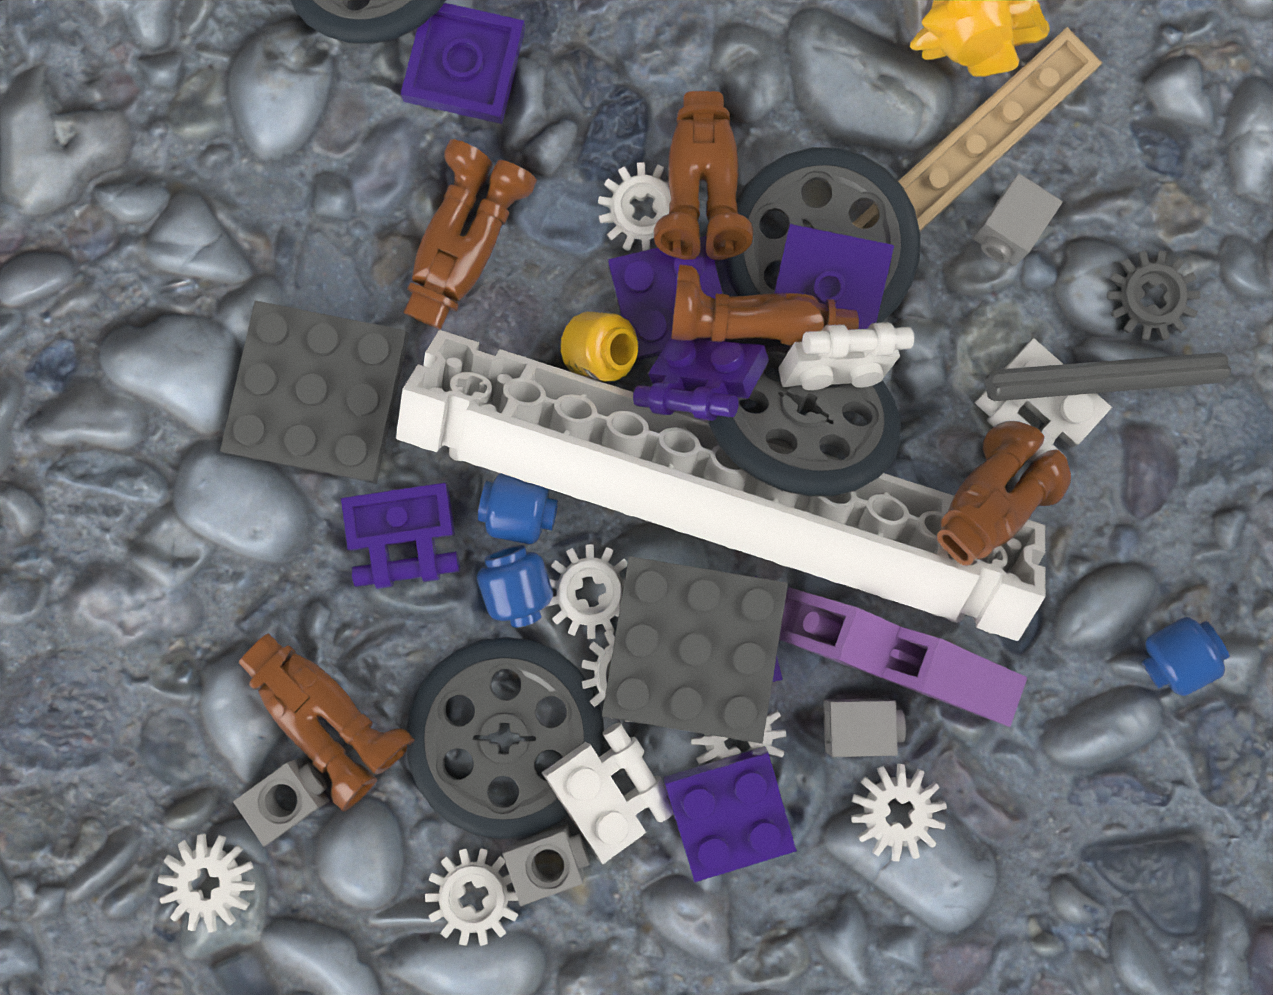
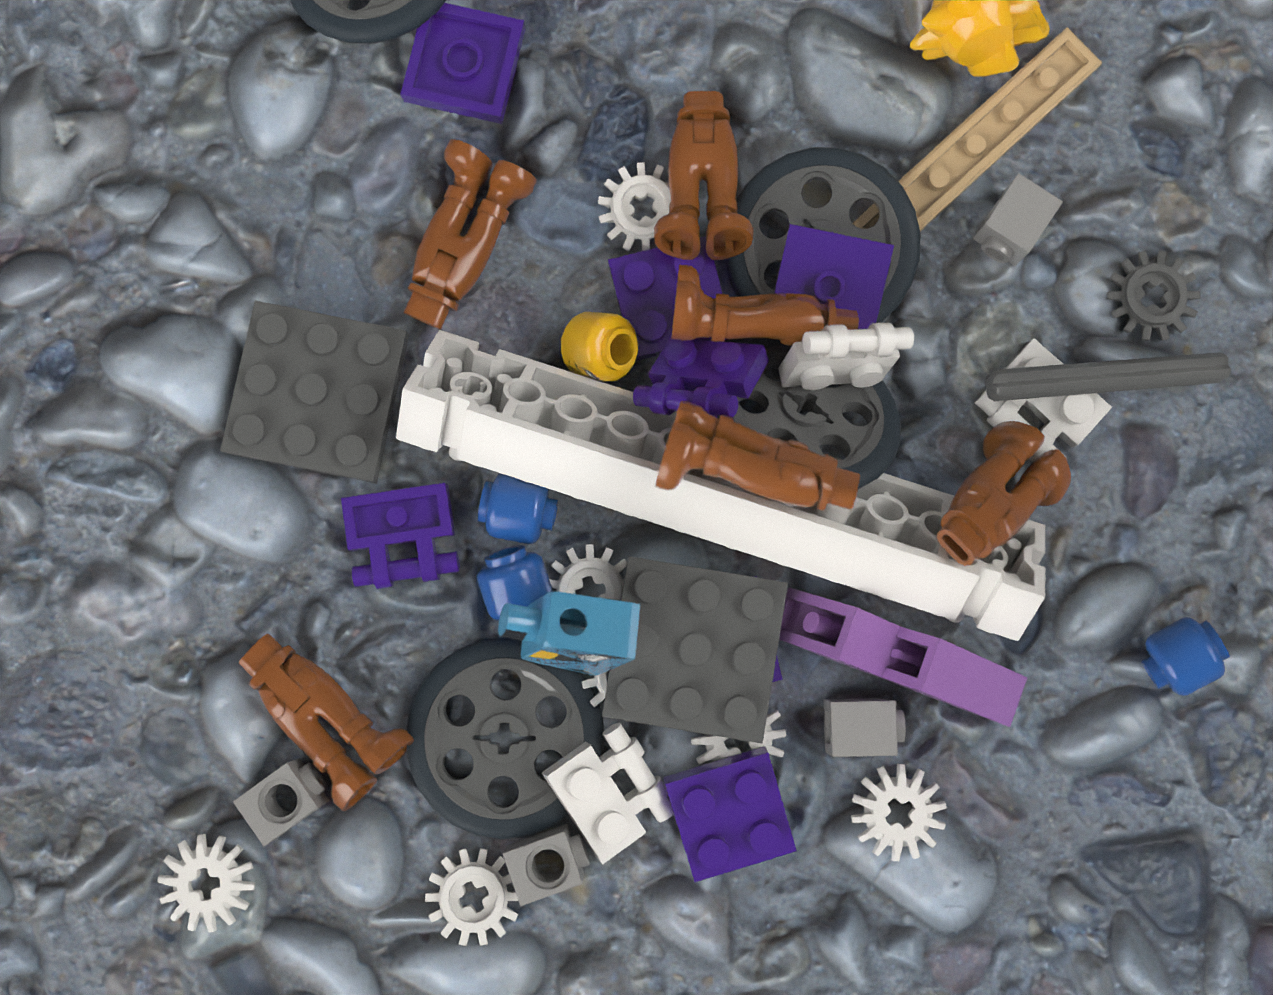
(573, 631): none -> dark azure torso
(753, 461): none -> dark orange piece

